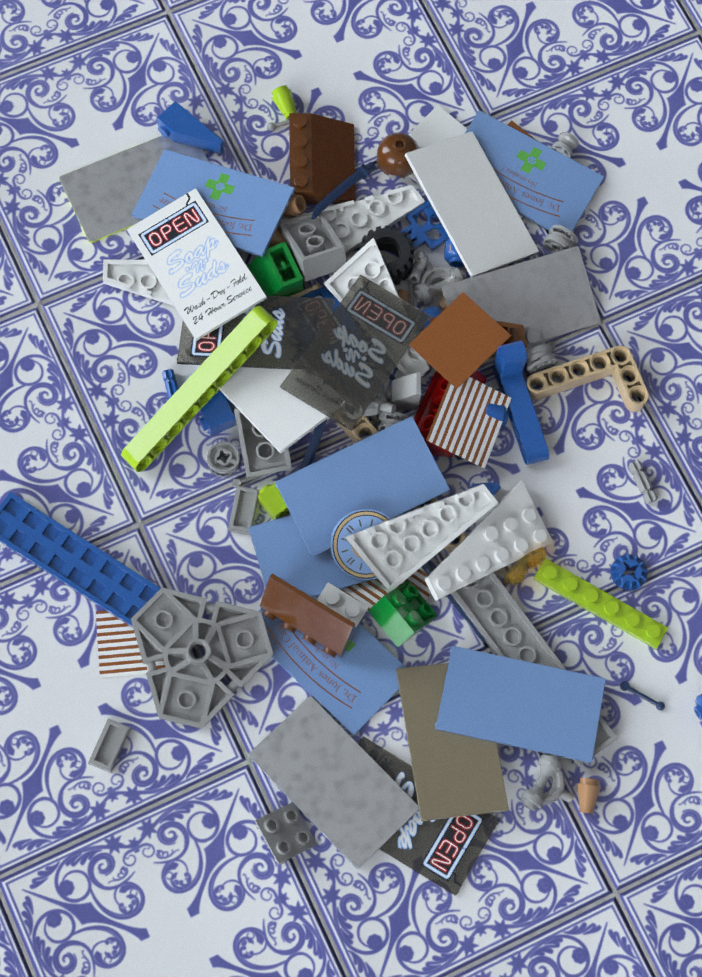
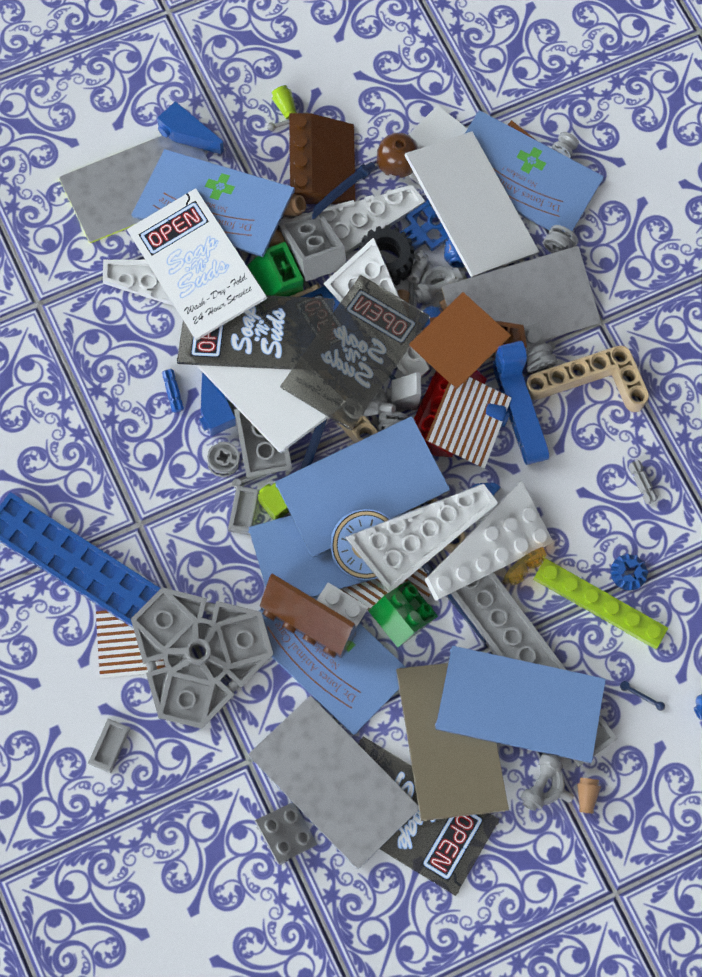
(199, 388): beam -> none

